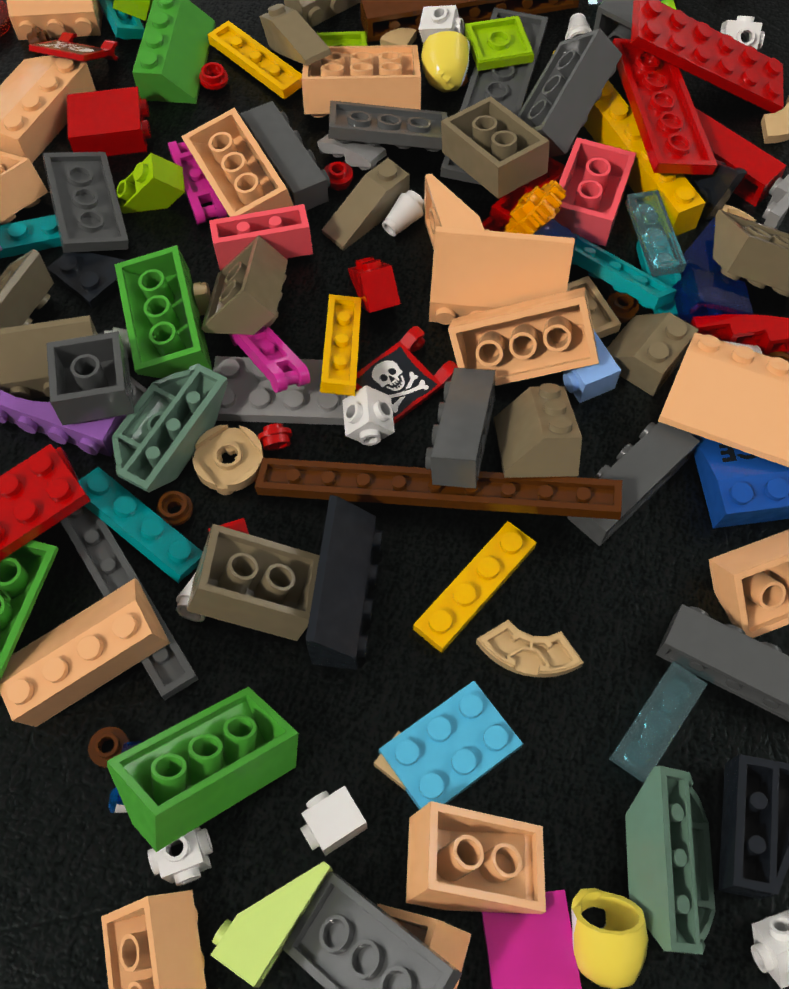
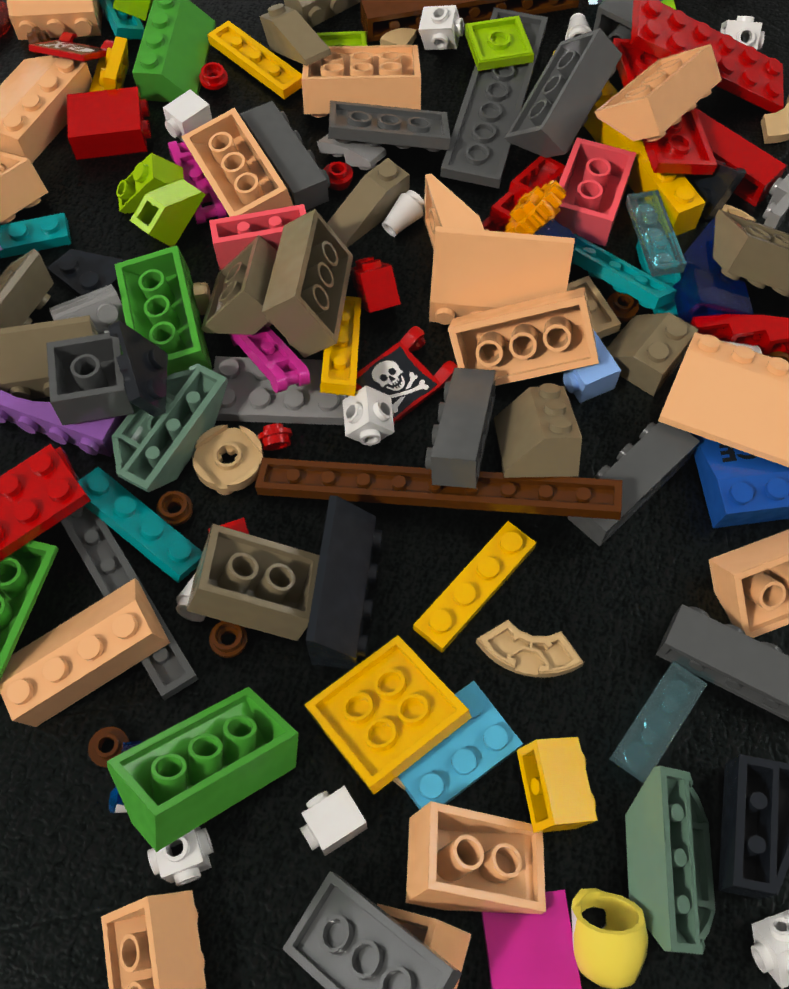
(85, 202): dark grey plate -> none
(101, 305): none -> light grey brick
(113, 68): none -> yellow bracket
(143, 369): none -> black wing
(168, 211): none -> lime slope
(186, 114): none -> white brick
(223, 629): none -> reddish brown plate
(259, 933): yellowish green slope -> none
(308, 284): none -> dark tan brick
(387, 713): none -> yellow plate
(446, 60): light yellow piece -> none
(495, 146): dark tan brick -> none
(556, 784): none -> yellow brick
(662, 94): none -> light nougat slope

